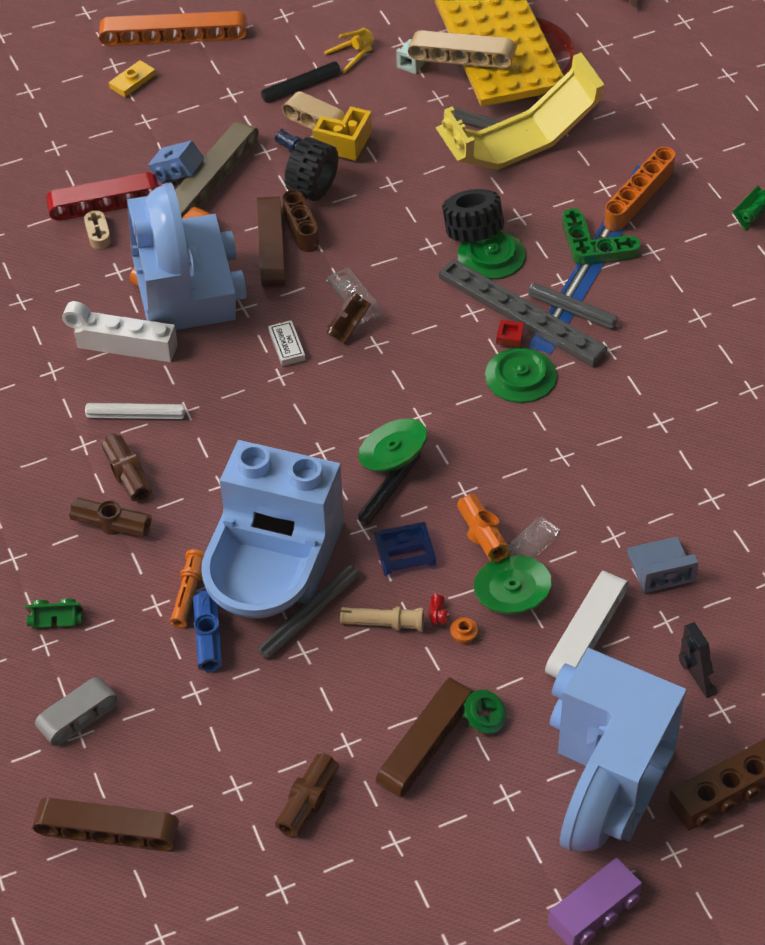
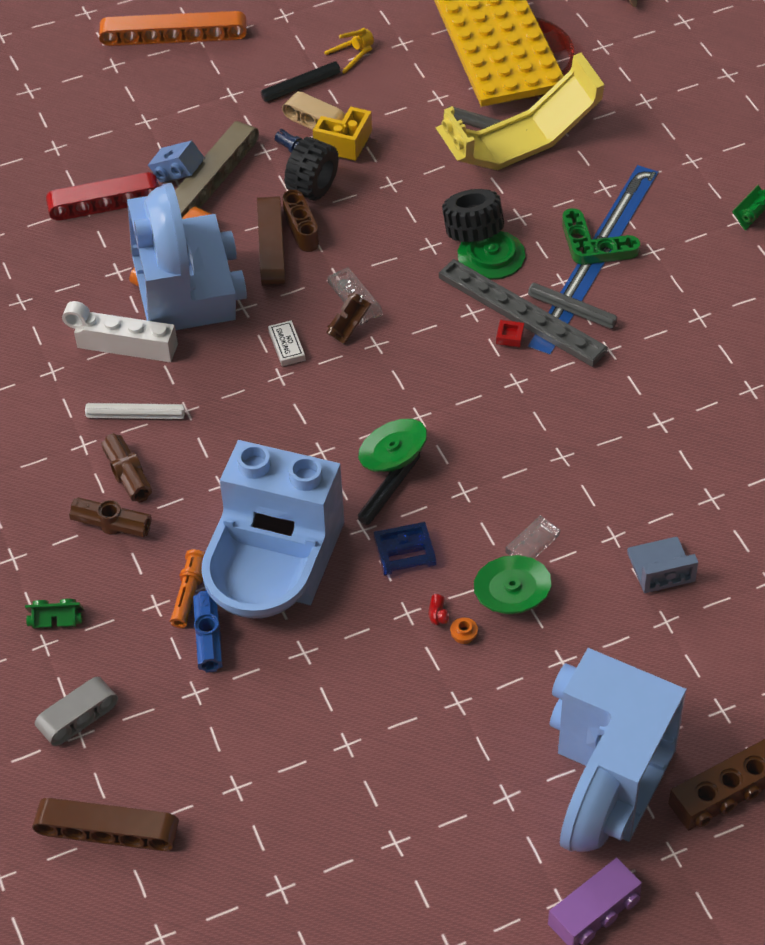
(94, 230): tan beam -> none
(132, 78): yellow plate -> none
(307, 795): reddish brown piece -> none
(308, 612): dark grey axle -> none
(395, 618): tan pin -> none
(403, 57): light aqua brick -> none
(424, 738): reddish brown beam -> none
(462, 49): tan beam -> none
(483, 528): orange piece -> none
(487, 701): green gear -> none
(520, 375): green piece -> none
(588, 622): white beam -> none
(639, 189): orange beam -> none
(696, 658): black wing -> none

